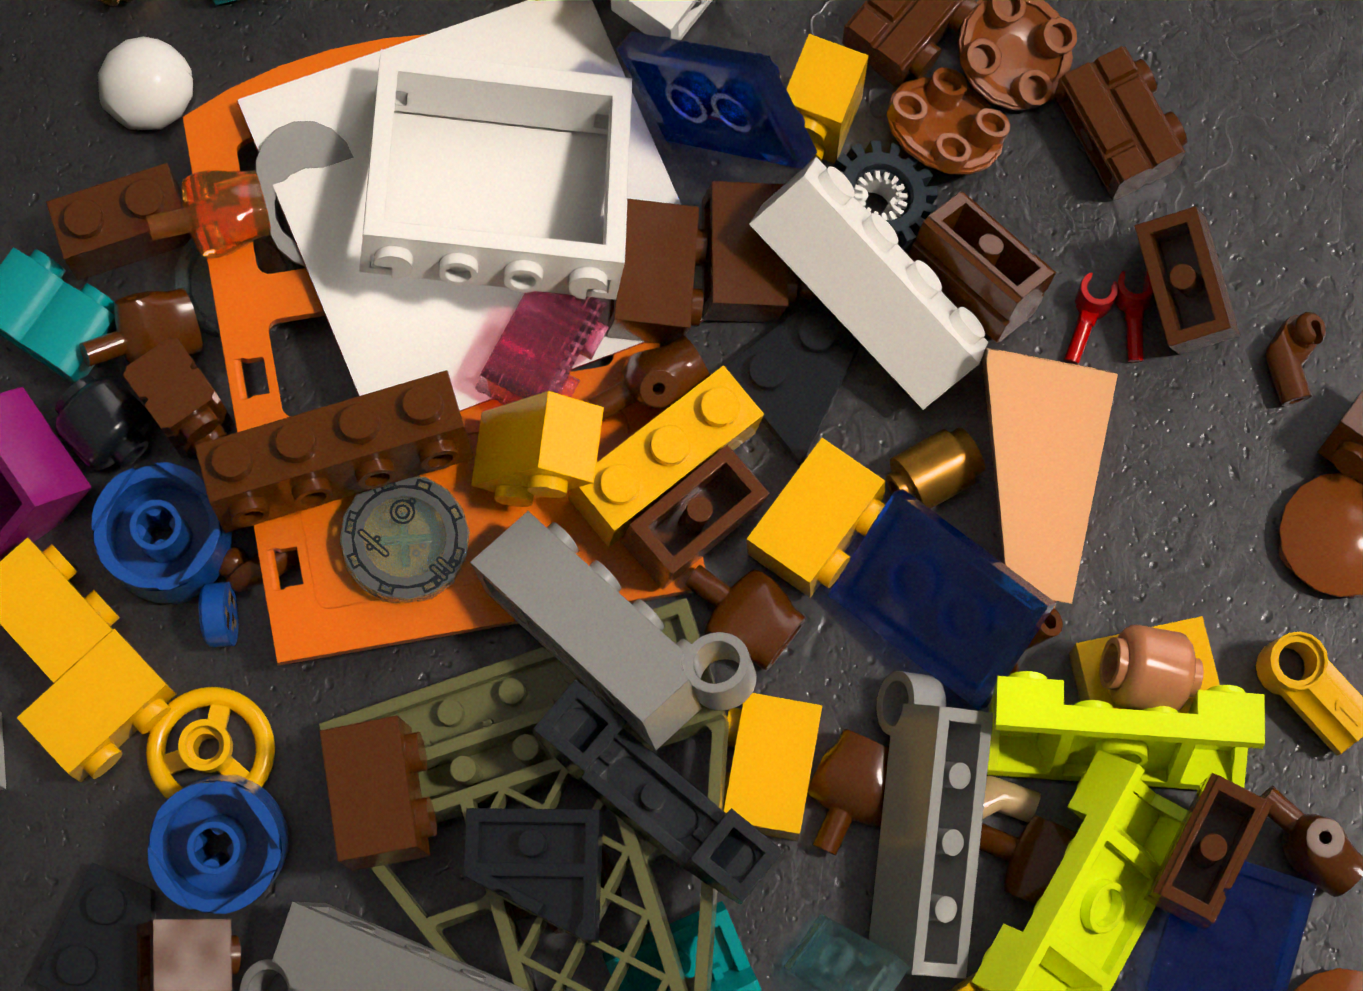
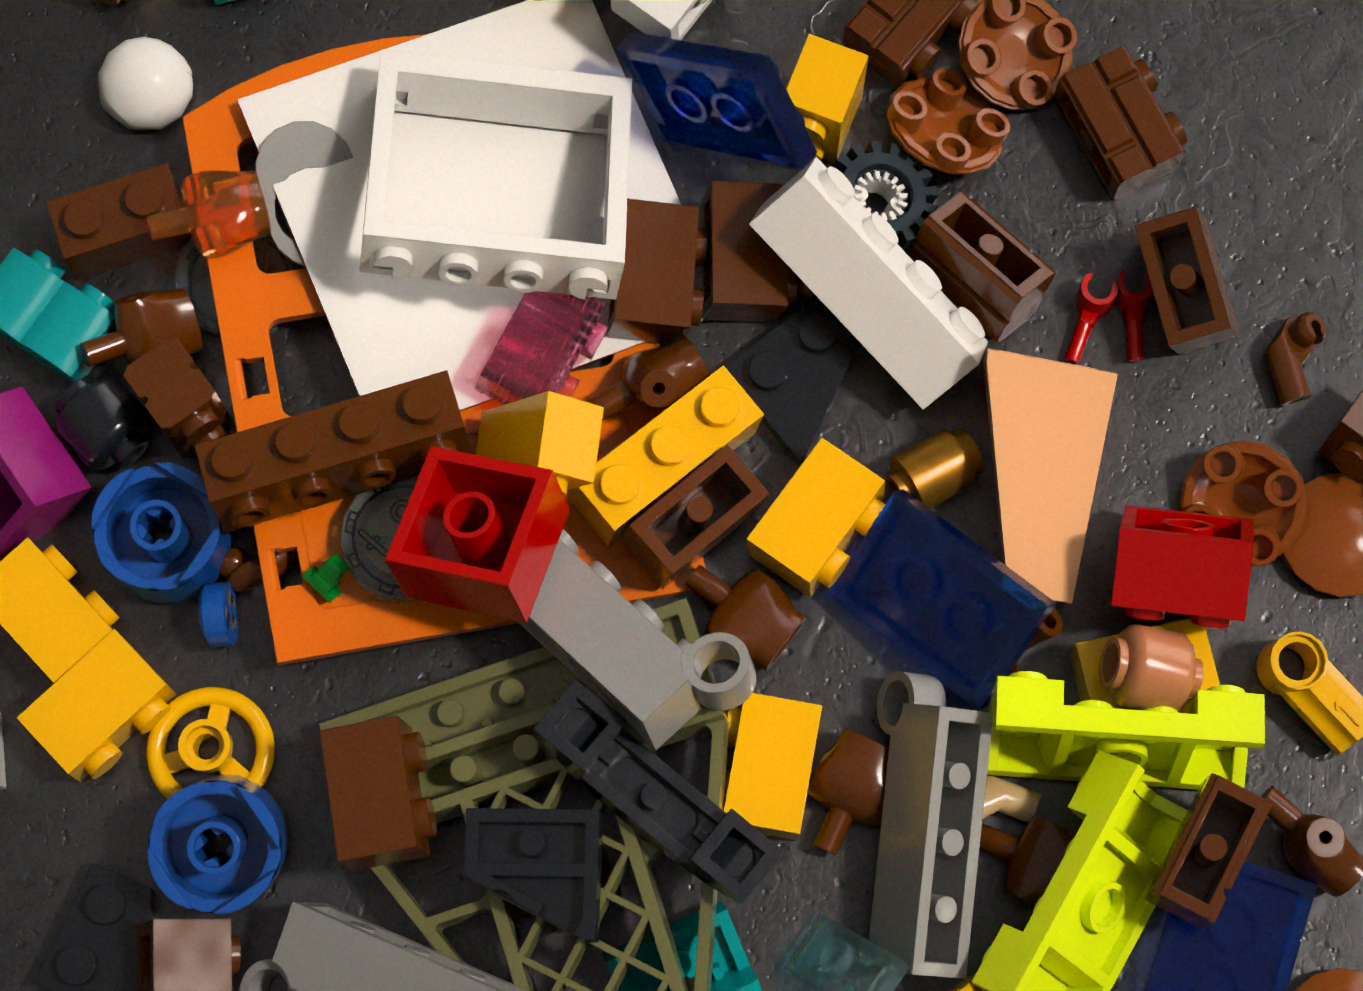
(327, 577): none -> green piece
(478, 534): none -> red brick
(1183, 565): none -> red brick
(1254, 484): none -> dark orange dish

